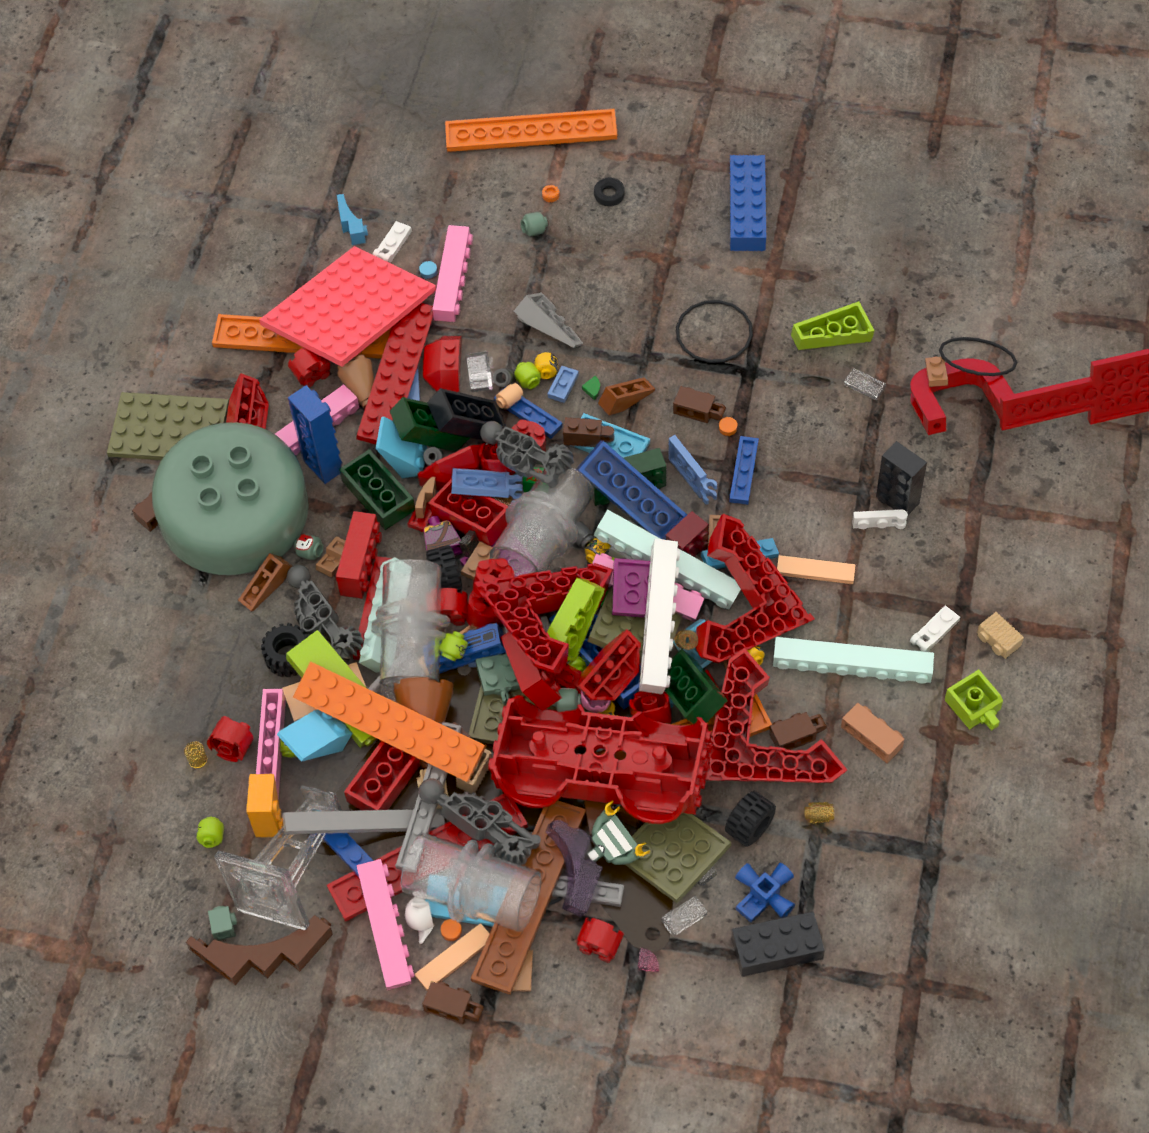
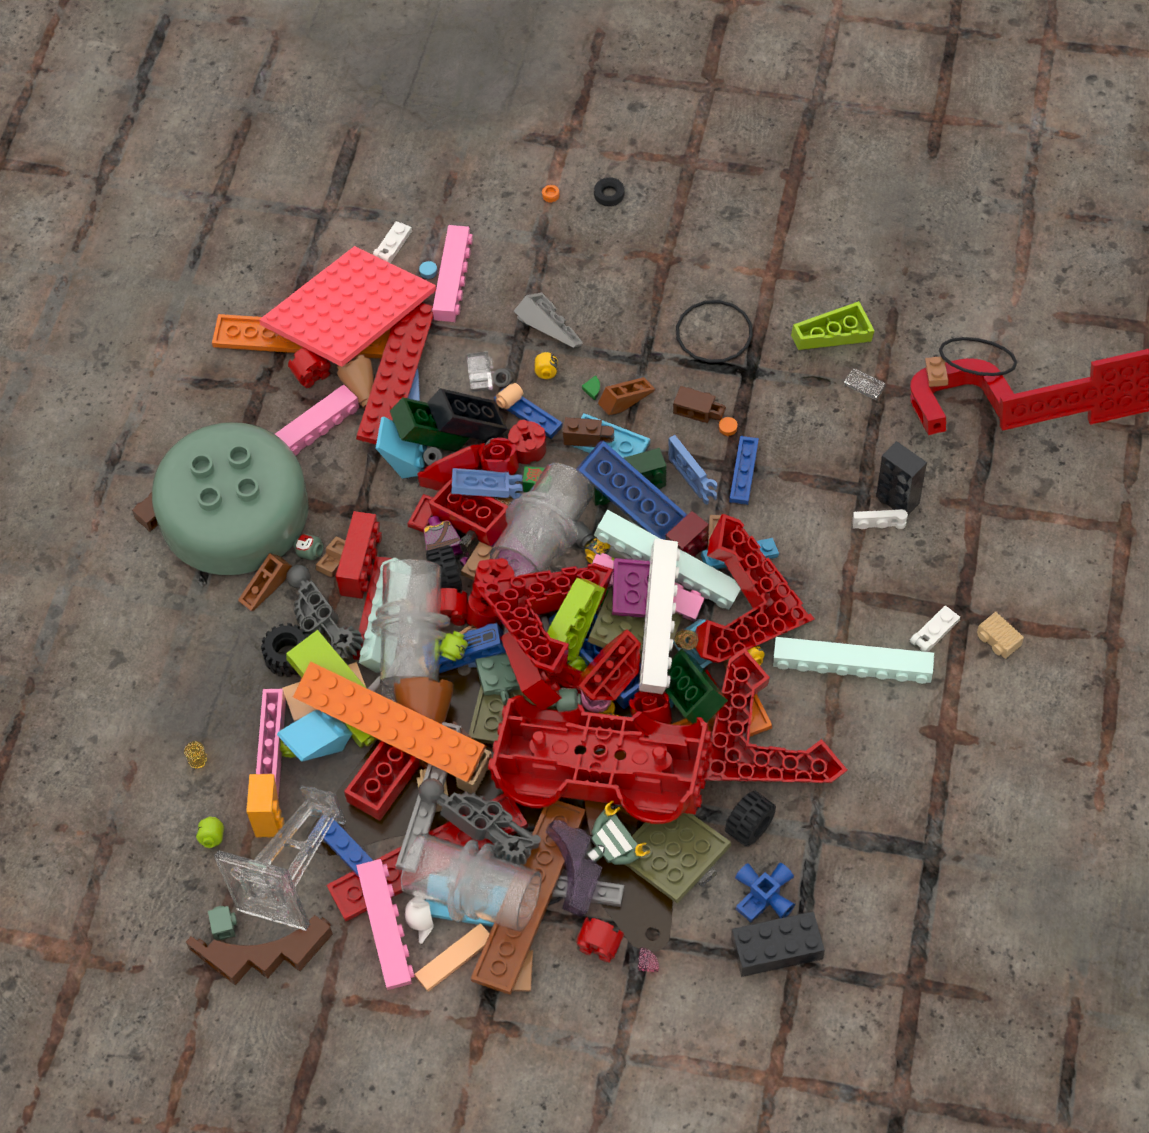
(153, 423): olive plate -> none
(230, 739): red brick -> none
(248, 402): red wedge -> none
(315, 433): blue brick -> none
(351, 223): dark azure slope -> none
(352, 821): light grey tile -> none
(377, 489): dark green brick -> none
(425, 495): medium nougat slope -> none
(443, 363): red wedge -> none
(451, 930): orange tile -> none
(451, 1003): reddish brown brick -> none
(522, 452): dark grey arm -> none
(527, 375): lime head -> none
(531, 130): orange plate -> none
(534, 223): sand green head -> none
(563, 384): medium blue plate -> none
(684, 916): clear plate -> none
(747, 203): blue brick -> none
(796, 730): reddish brown brick -> none
(816, 569): light nougat tile -> none
(819, 812): clear yellow brick -> none
(872, 732): nougat brick -> none
(975, 701): lime hinge -> none

